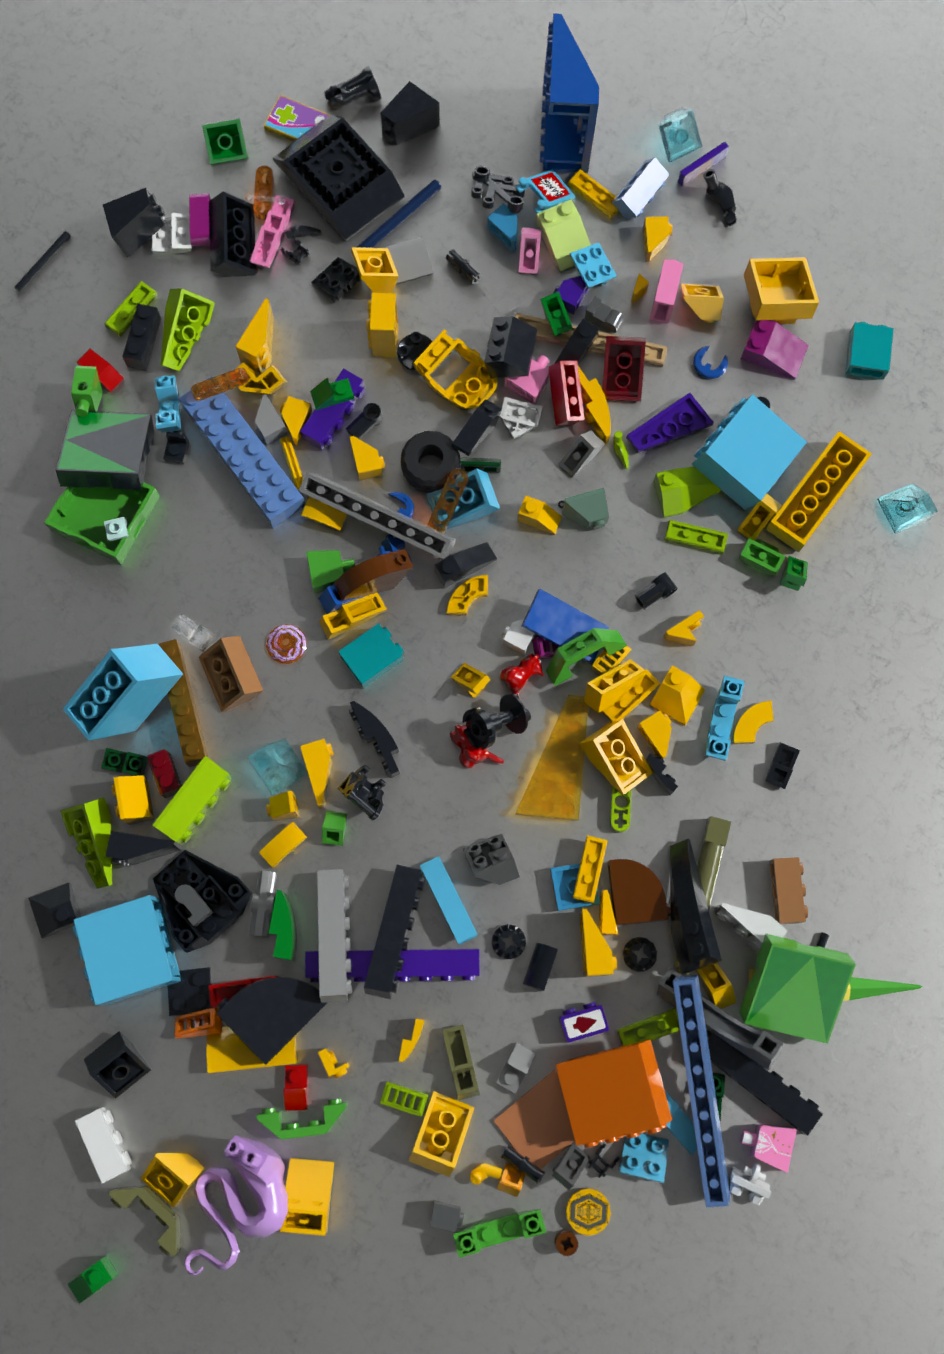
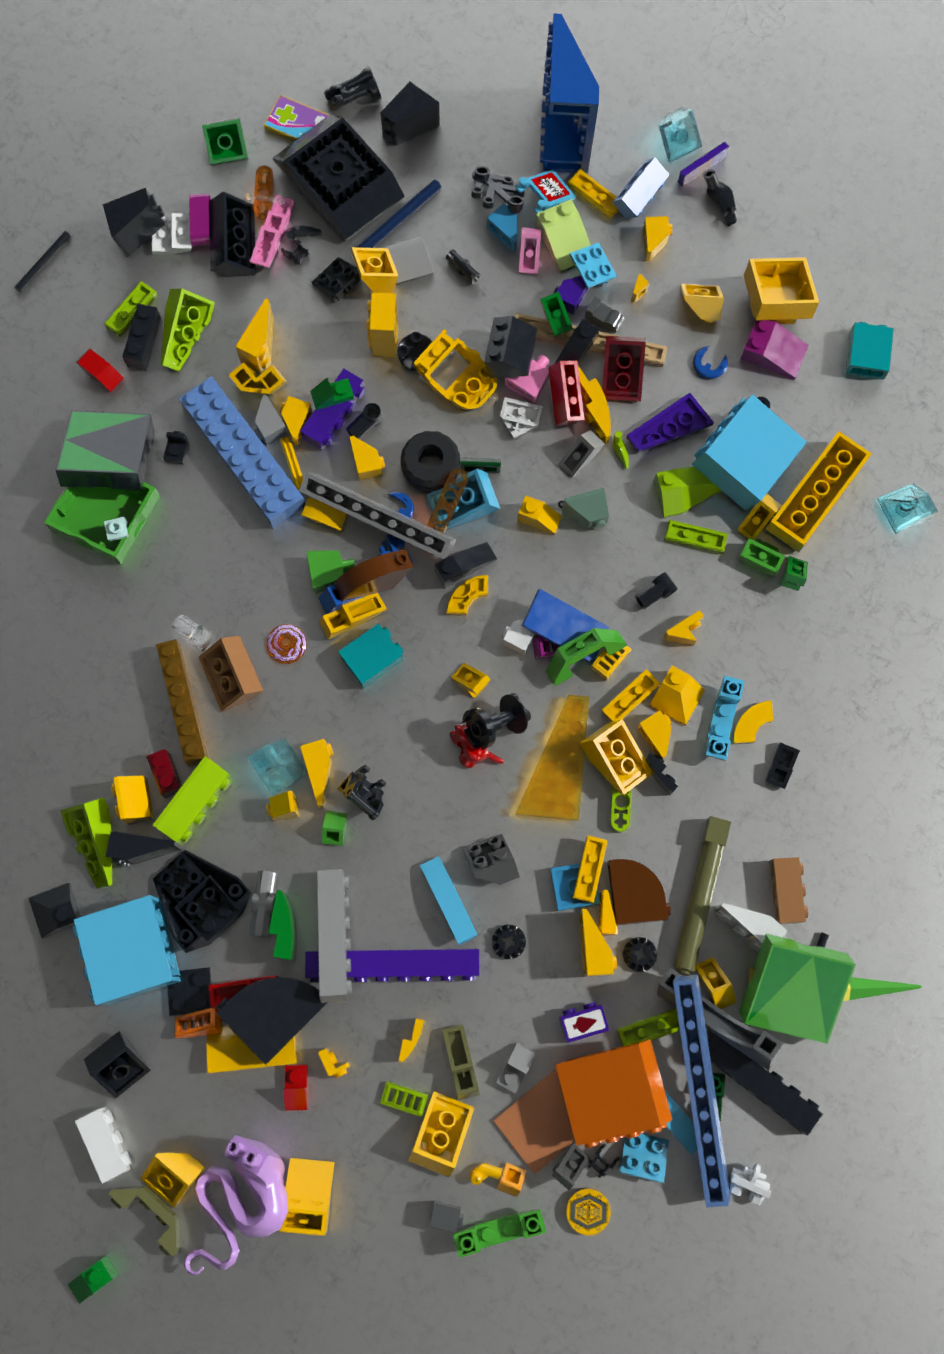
(86, 398): bright green torso -> none
(122, 691): medium azure brick -> none
(124, 762): dark green slope -> none
(169, 405): medium azure slope -> none
(190, 898): dark grey leg -> none
(219, 384): clear orange beam -> none
(273, 1121): bright green slope -> none
(282, 844): yellow slope -> none
(372, 730): black slope -> none
(393, 932): black brick -> none
(477, 427): black slope -> none
(517, 676): red animal -> none
(523, 1164): black pin -> none
(540, 966): black brick -> none
(562, 1241): reddish brown wheel -> none
(610, 686): yellow slope -> none
(666, 290): bright pink brick -> none
(690, 916): black wedge -> none
(771, 1144): bright pink torso -> none

